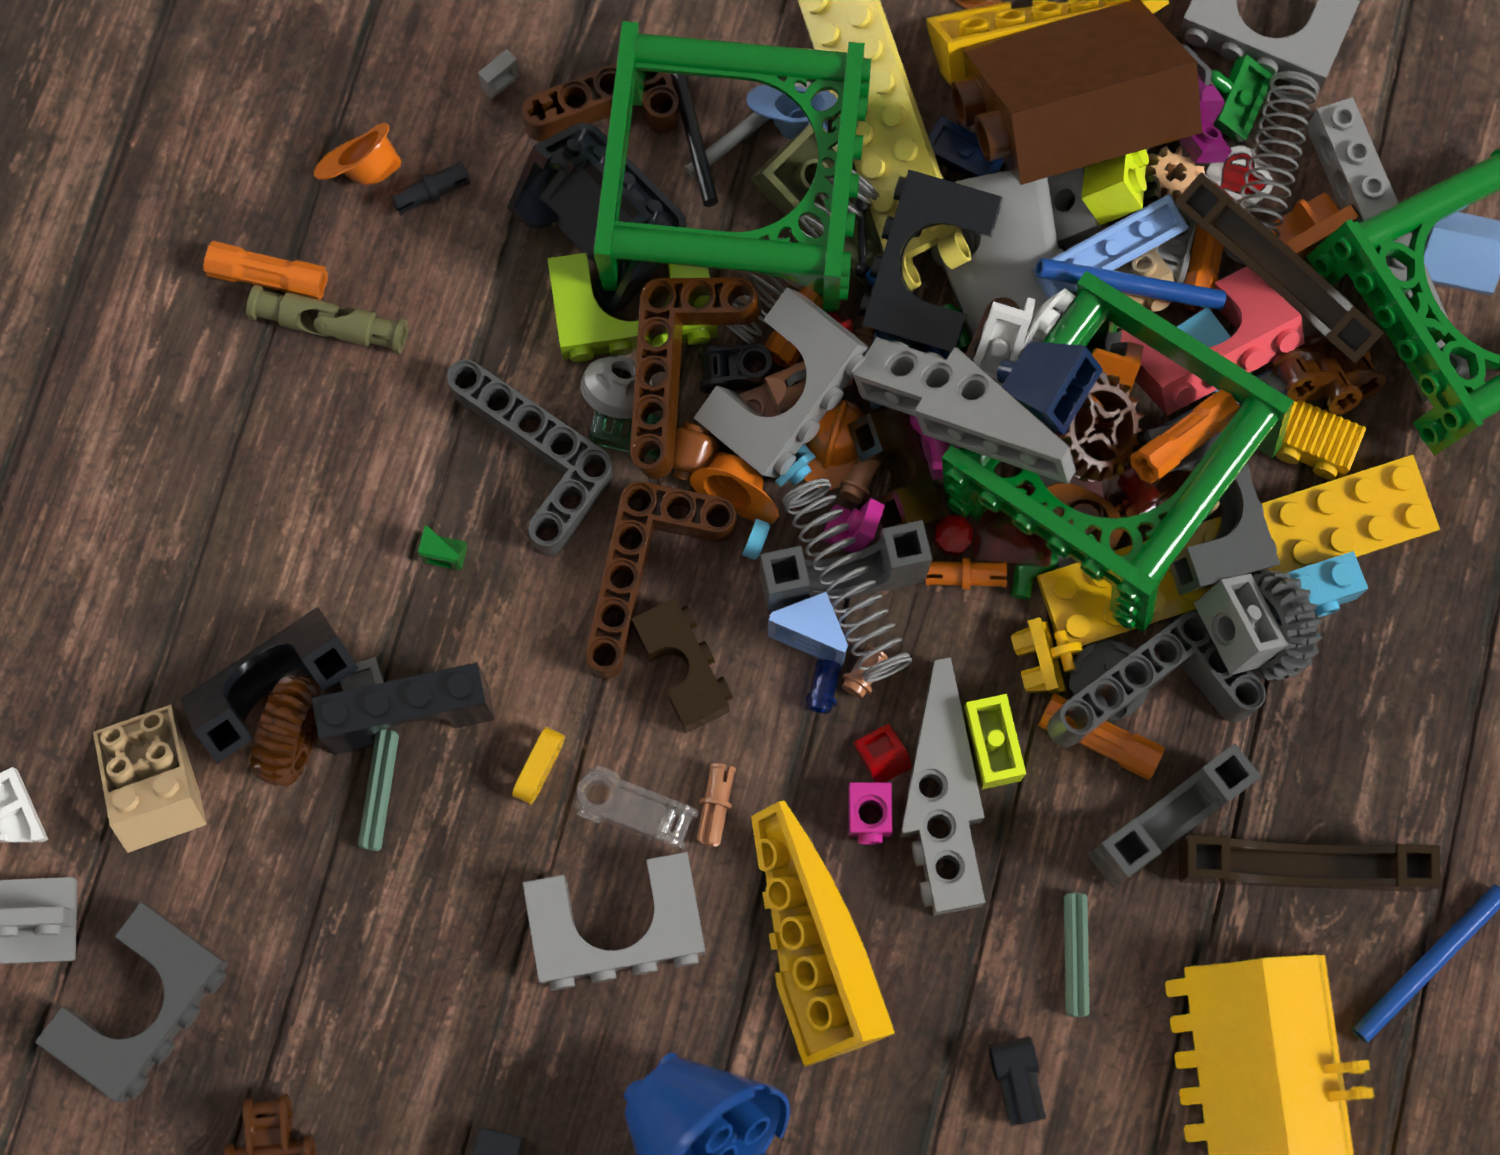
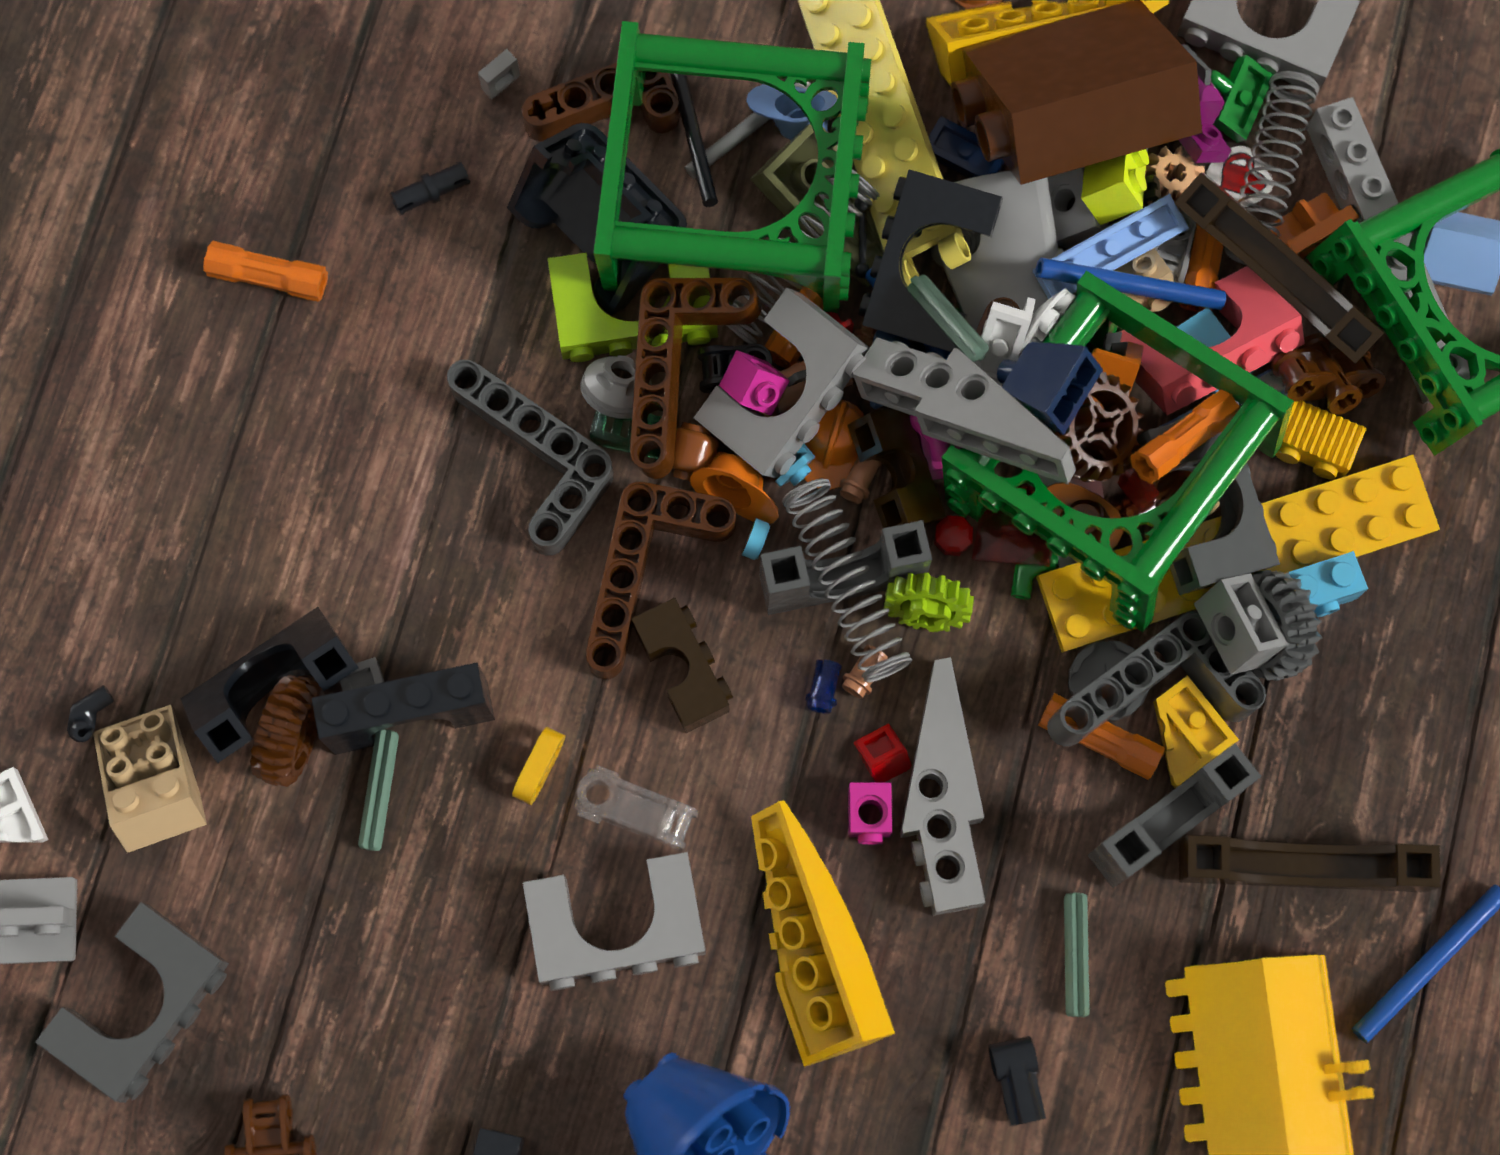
(84, 714): none -> black arm
(345, 324): olive piece -> none
(363, 159): orange piece -> none
(441, 550): green slope -> none
(715, 804): nougat axle -> none
(754, 383): none -> dark pink brick
(810, 628): light blue slope -> none
(861, 522): dark pink bracket -> none
(929, 602): none -> lime gear
(948, 318): none -> sand green axle
(967, 574): orange pin -> none
(993, 741): neon yellow brick -> none
(1038, 640): yellow hips -> none
(1190, 730): none -> yellow wing

